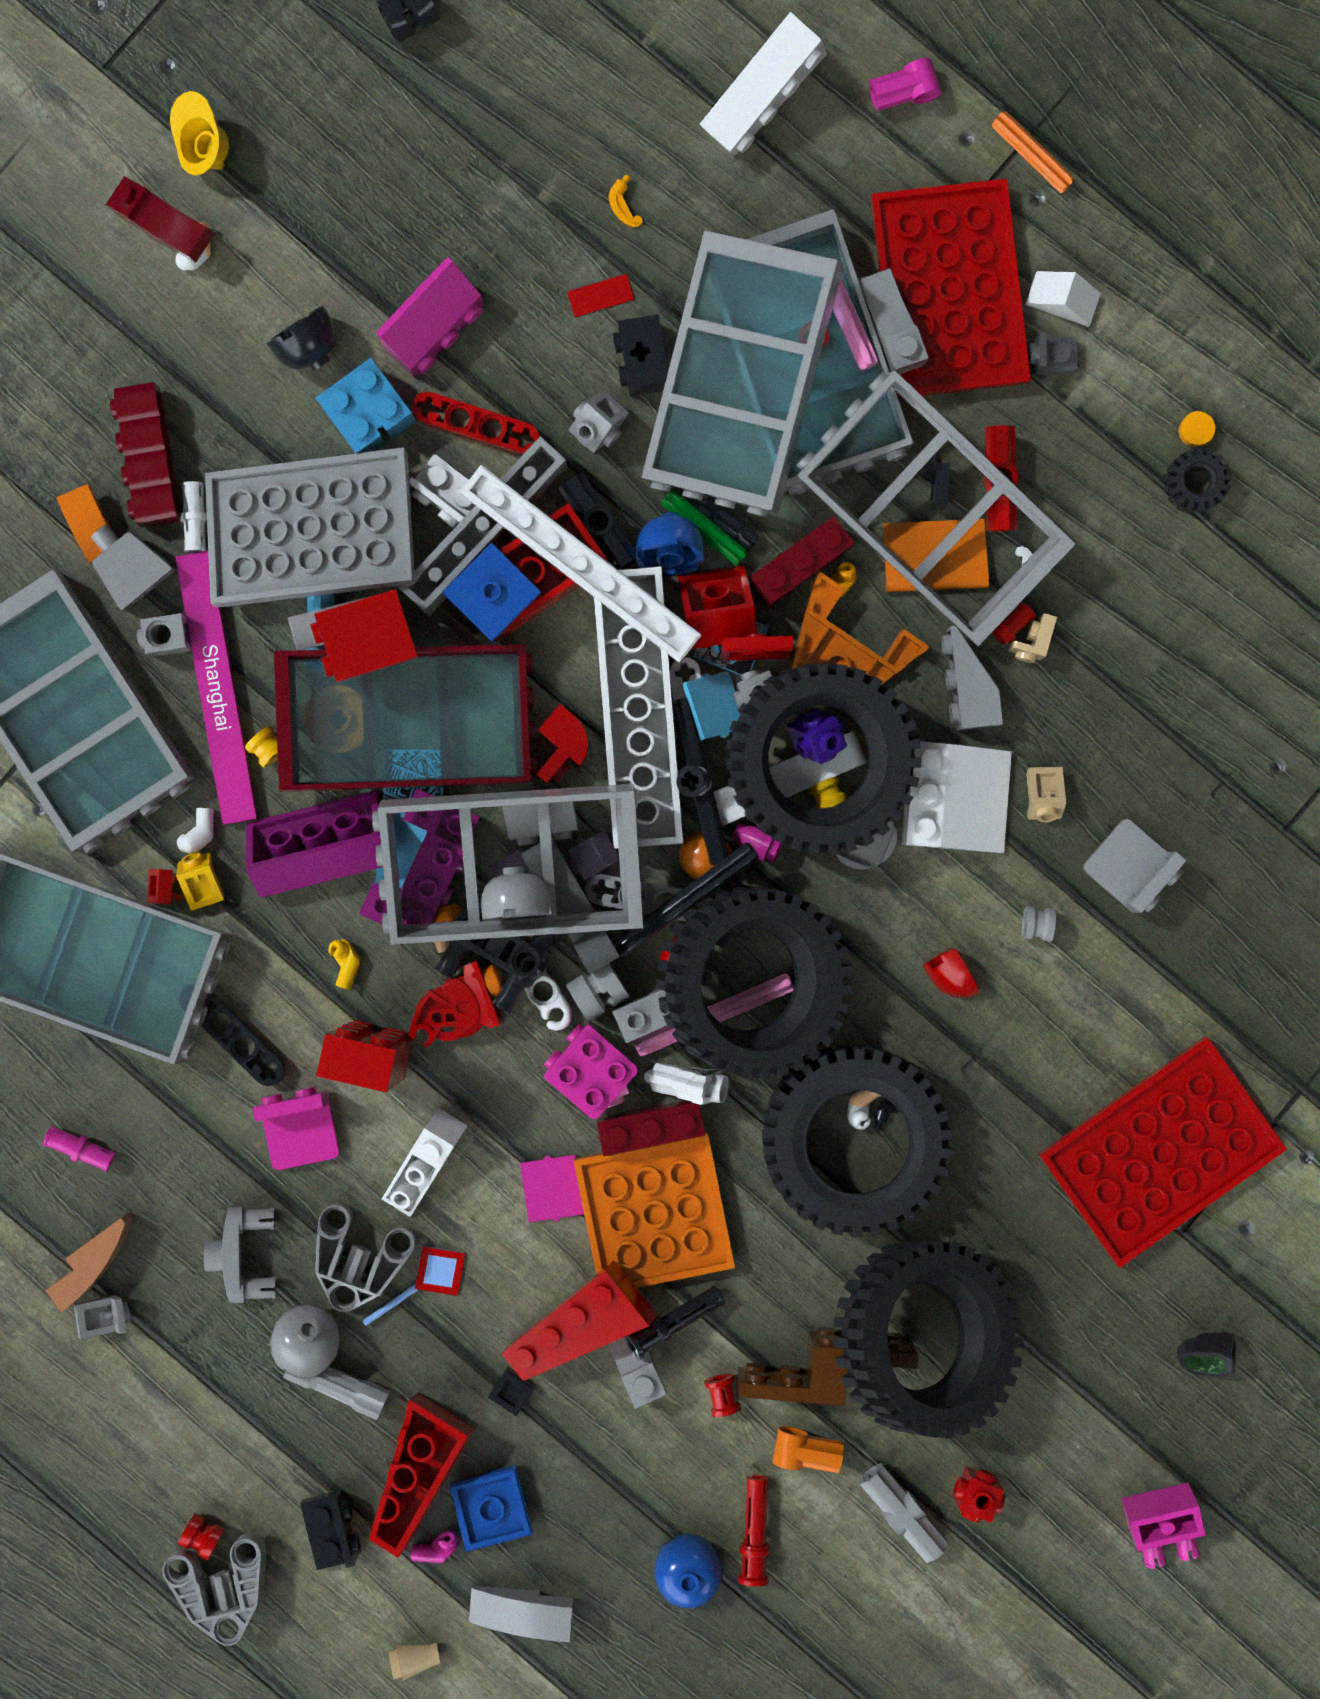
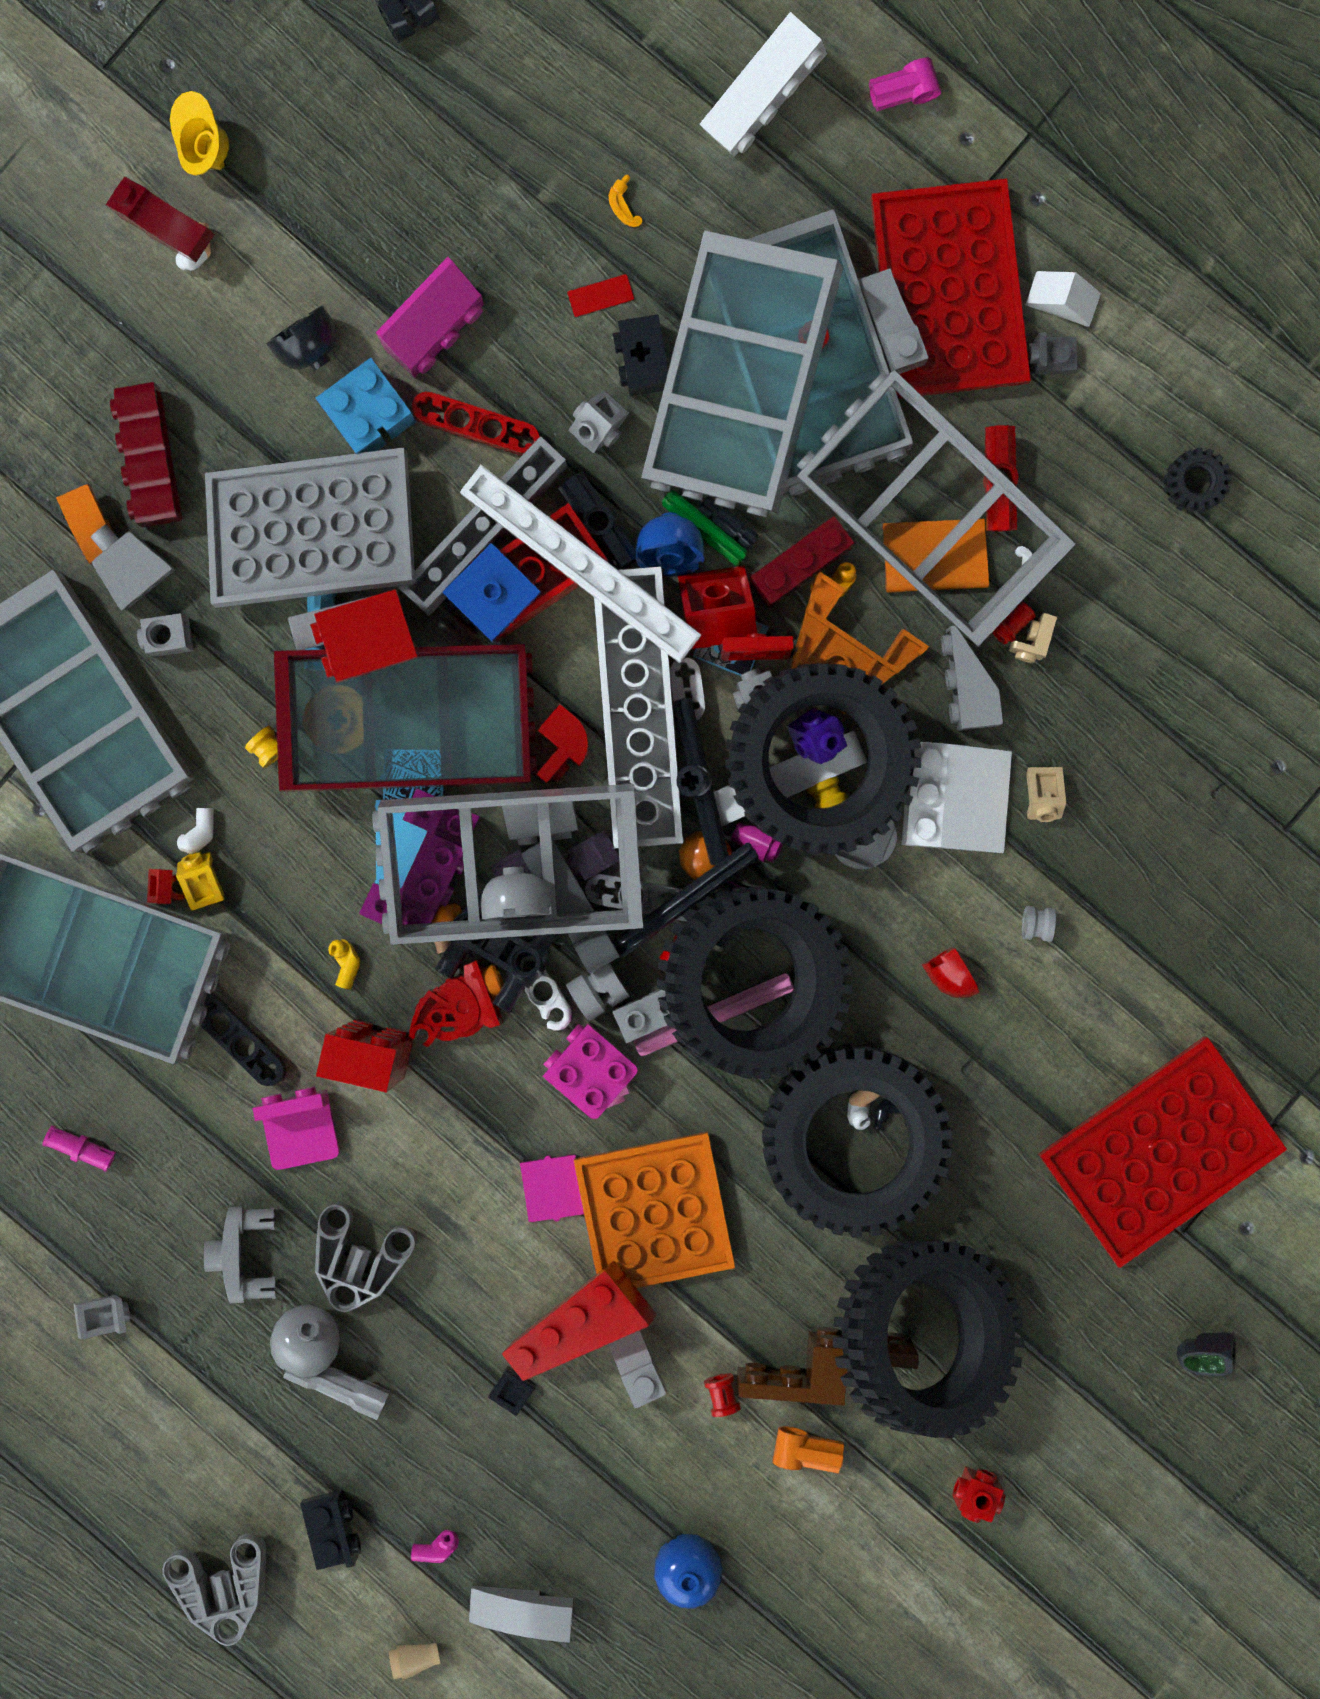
(90, 1264): nougat slope -> none
(193, 517): white pin -> none
(201, 1536): red wheel -> none
(217, 691): dark pink tile -> none
(312, 844): magenta slope -> none
(421, 1464): red wedge -> none
(424, 1162): white slope -> none
(437, 1272): piece -> none
(441, 487): white bracket -> none
(491, 1508): blue plate -> none
(650, 1127): dark red brick -> none
(660, 1333): black pin -> none
(688, 1083): white rock -> none
(712, 704): medium azure piece -> none
(754, 1547): red pin -> none
(853, 329): bright pink axle -> none
(904, 1512): light grey piece -> none
(941, 487): black bracket -> none
(1032, 152): orange axle -> none
(1133, 867): light grey bracket -> none
(1164, 1519): dark pink brick -> none
(1196, 429): light orange tile -> none

